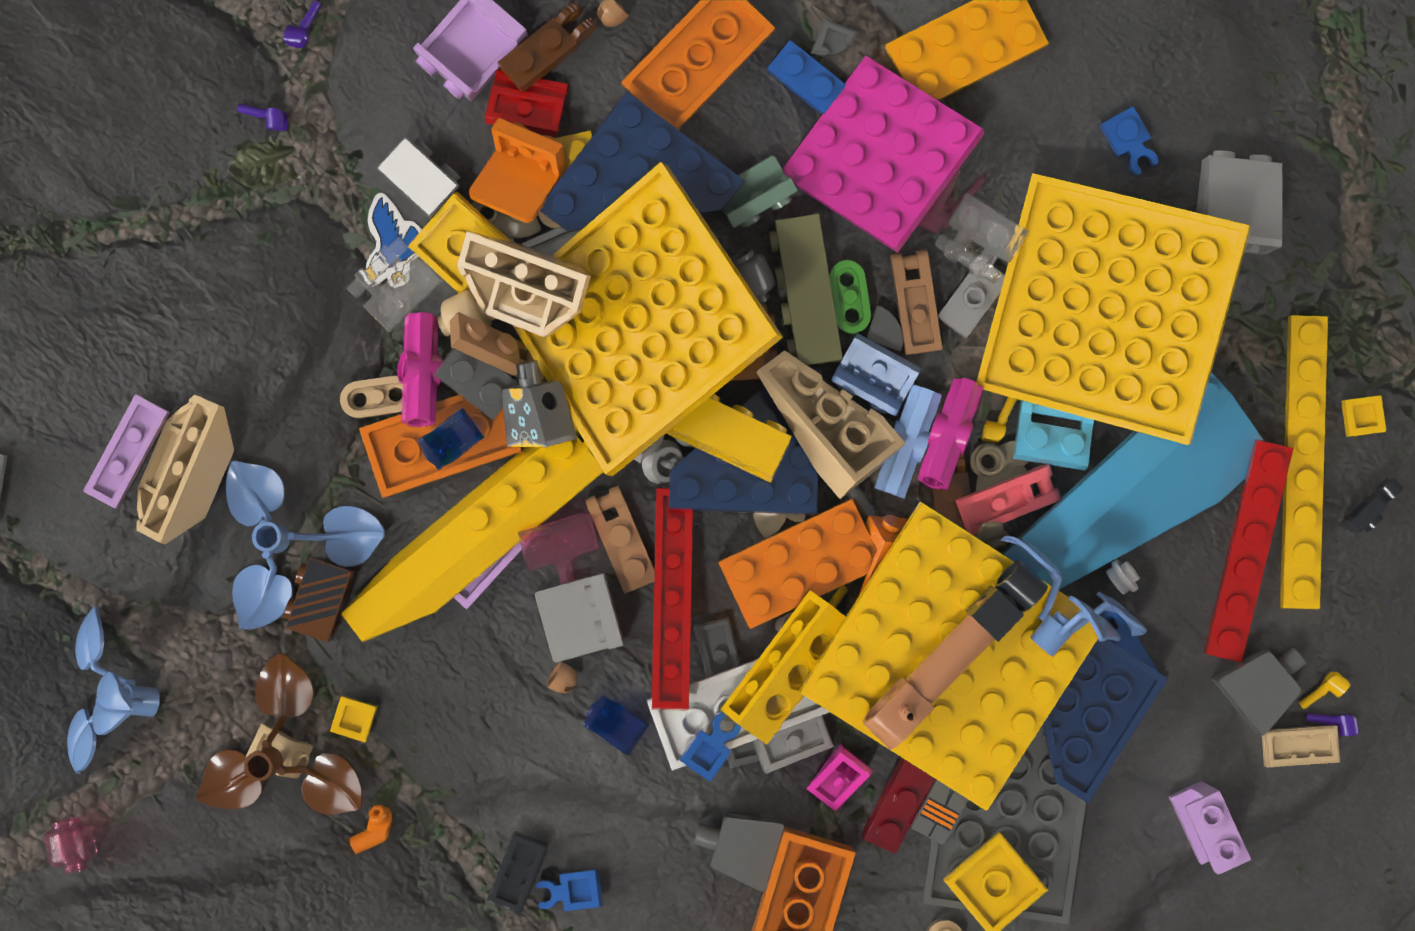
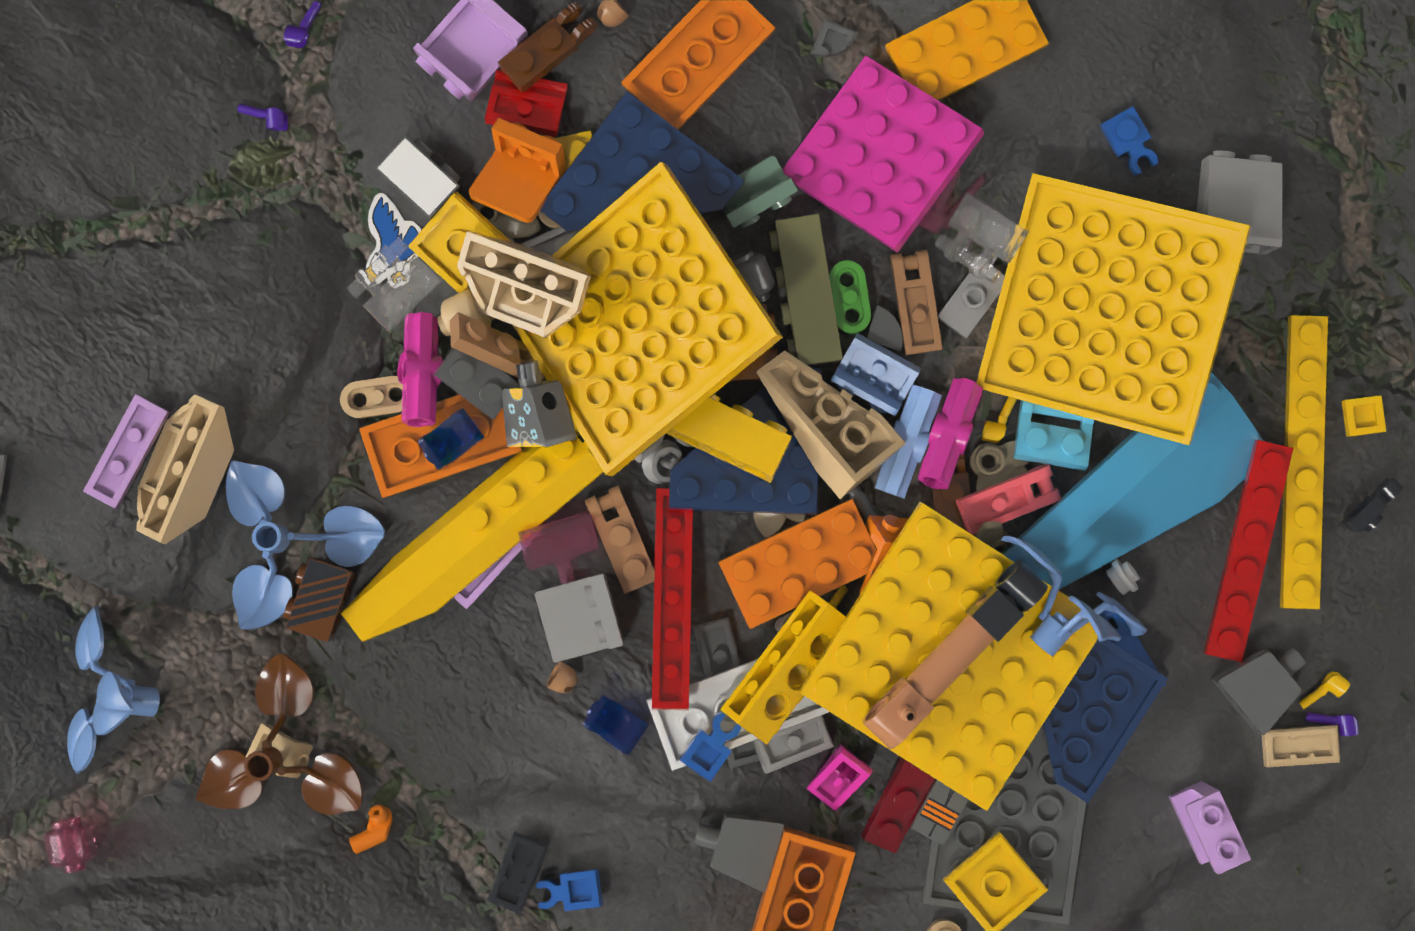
(353, 718): yellow plate -> none
(806, 77): blue plate -> none

